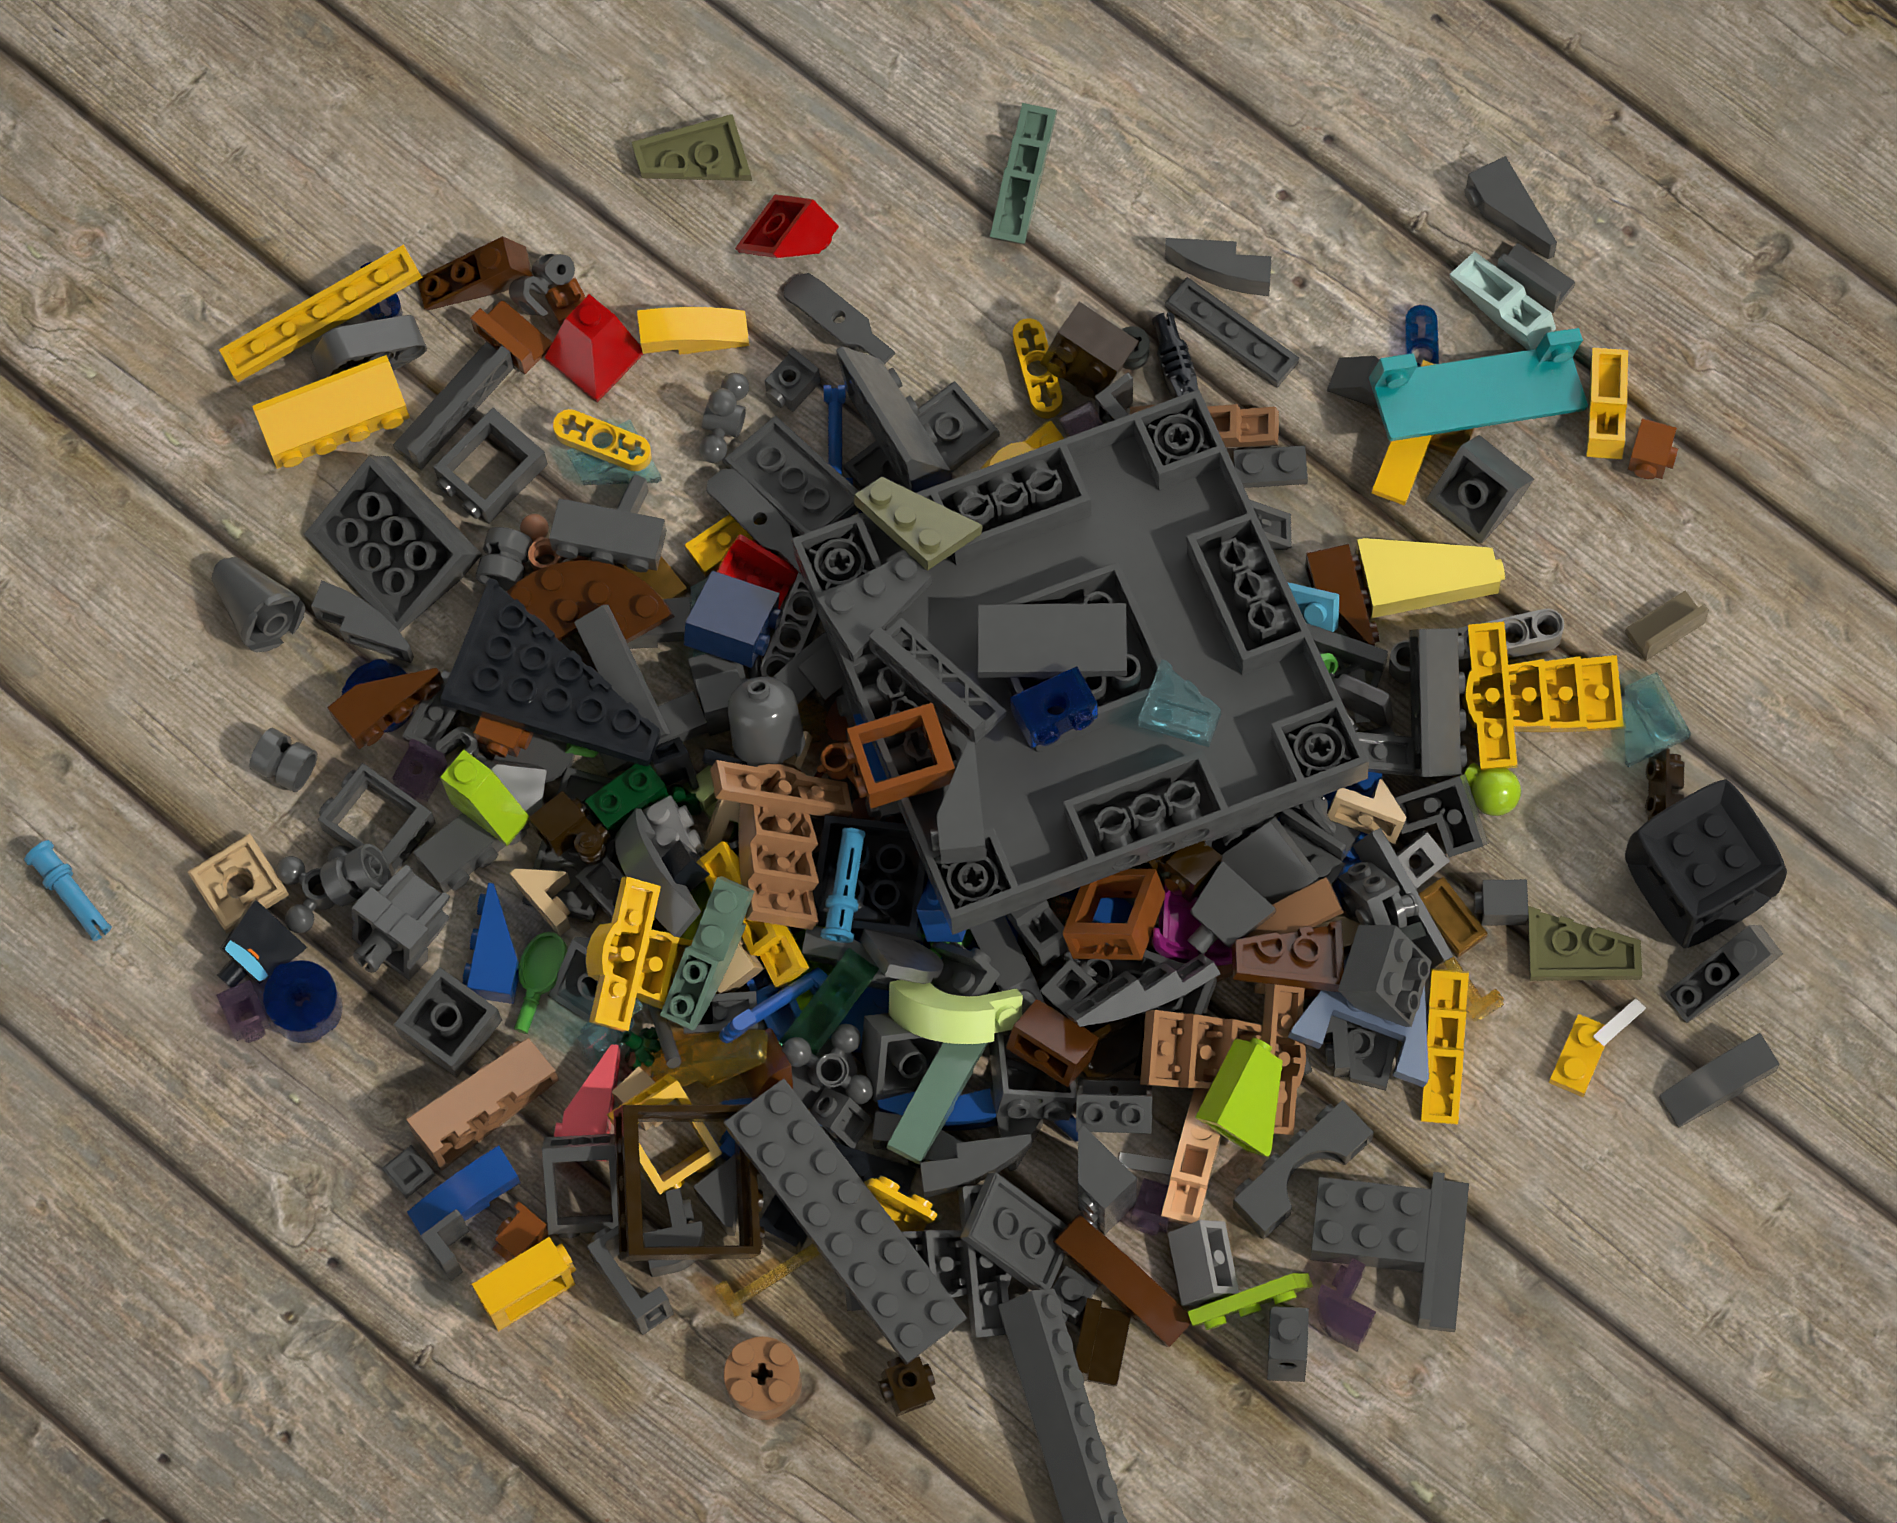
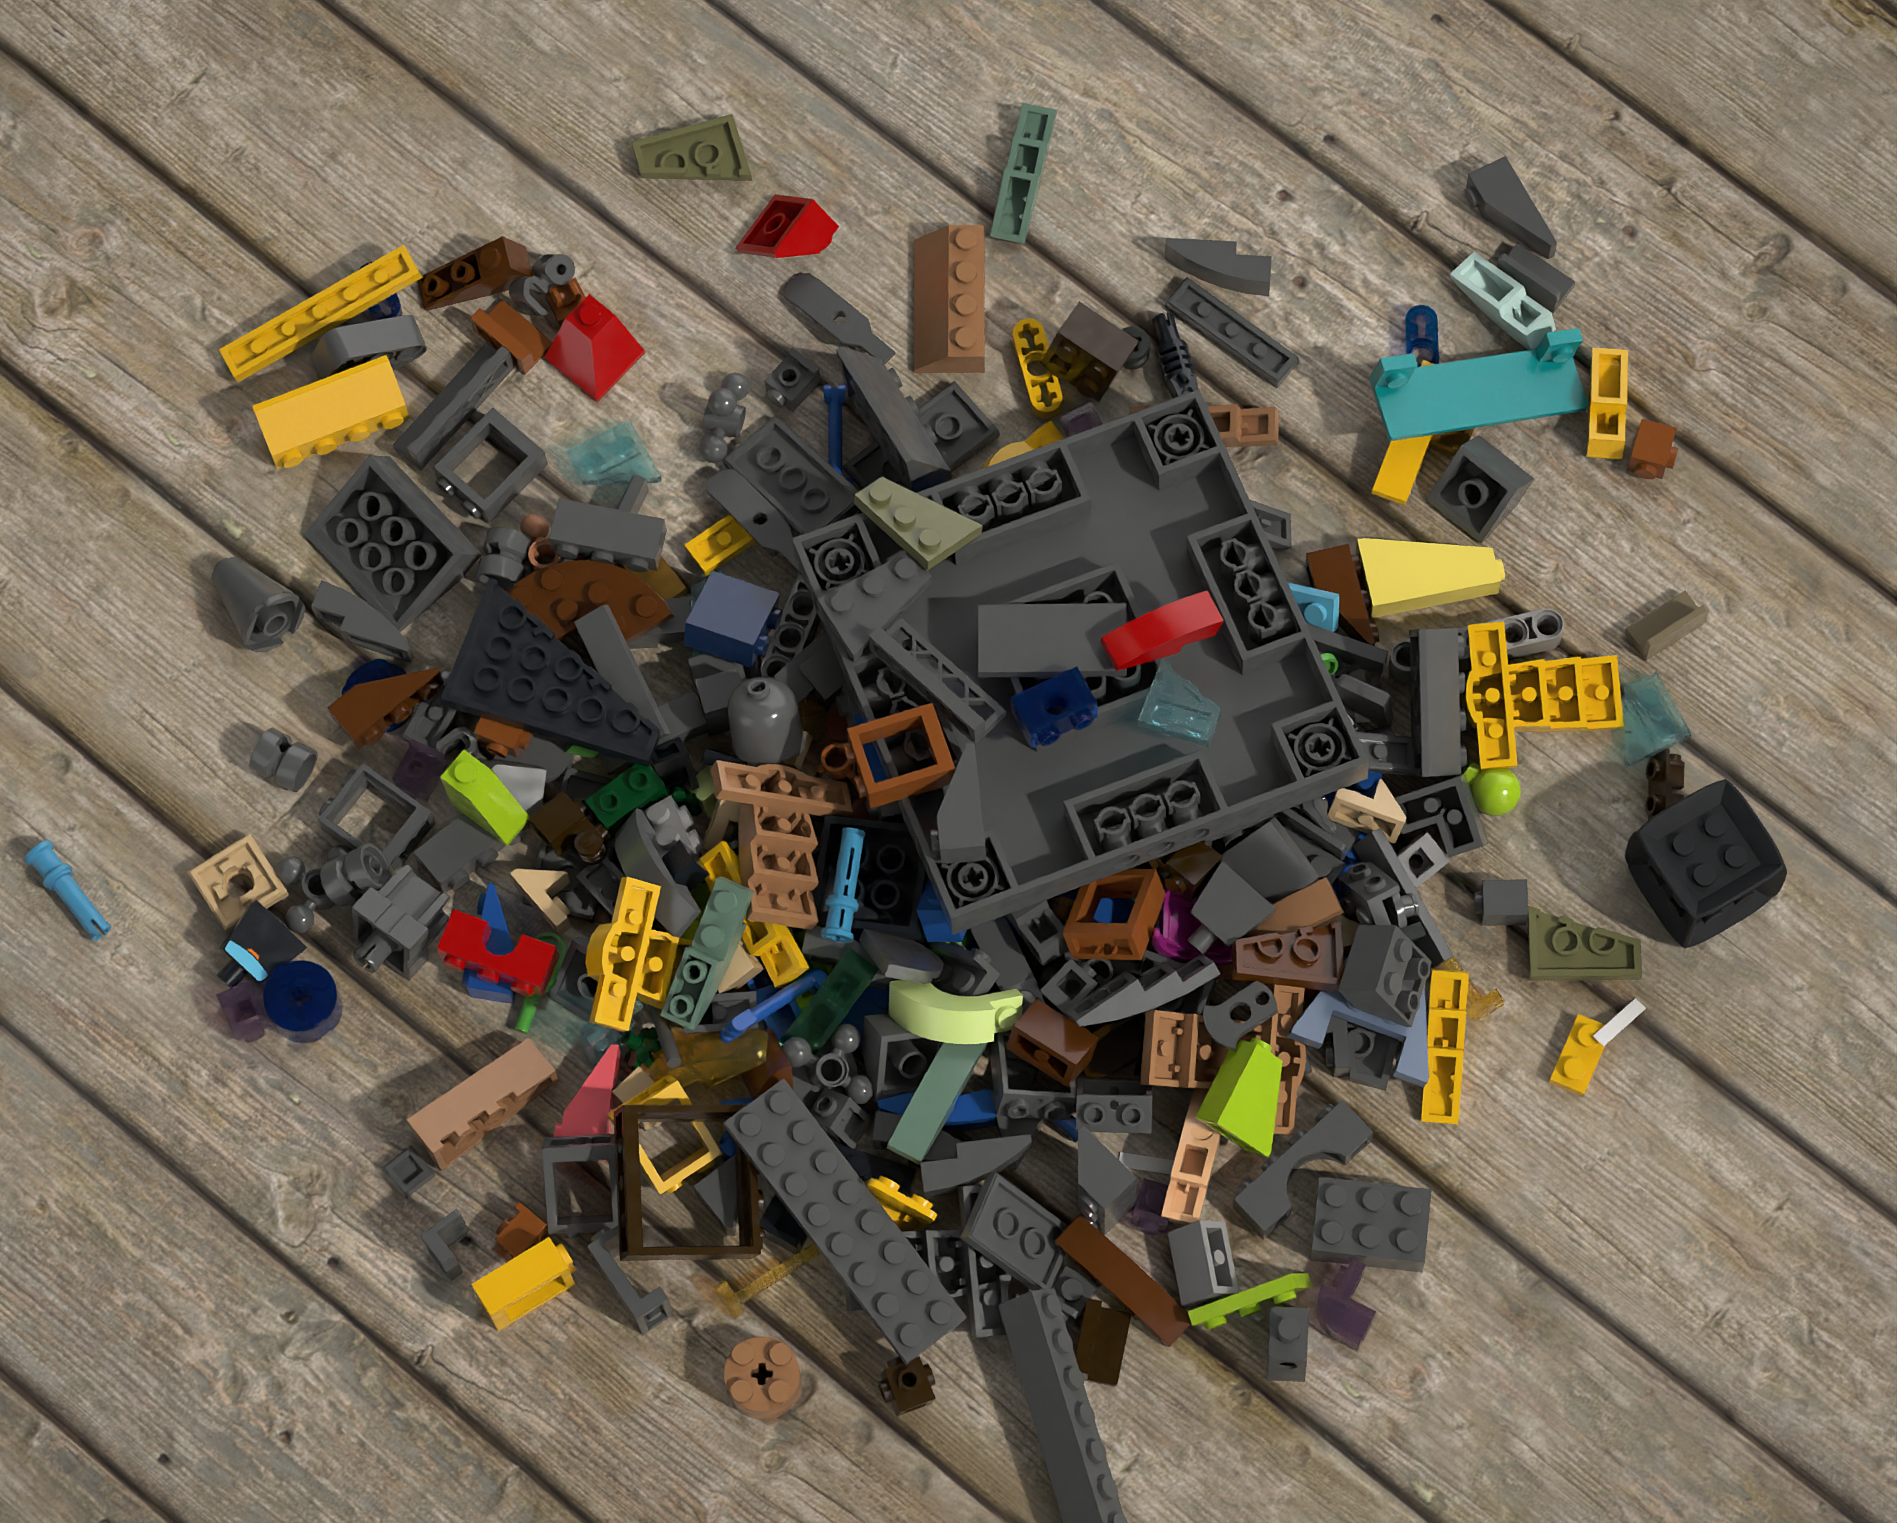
(448, 1022): dark grey brick -> none
(466, 1190): blue slope -> none
(525, 968): none -> red arch
(629, 440): yellow beam -> none
(678, 1235): dark grey brick -> none
(691, 329): yellow slope -> none
(757, 566): red bracket -> none
(950, 300): none -> medium nougat slope
(1115, 399): dark grey panel -> none
(1162, 631): none -> red slope
(1224, 1029): none -> dark grey piece
(1271, 466): dark grey plate -> none
(1352, 379): dark grey slope -> none
(1443, 1255): dark grey fence -> none
(1452, 917): pearl gold tile -> none
(1720, 1080): dark grey slope -> none
(1724, 972): dark grey slope -> none

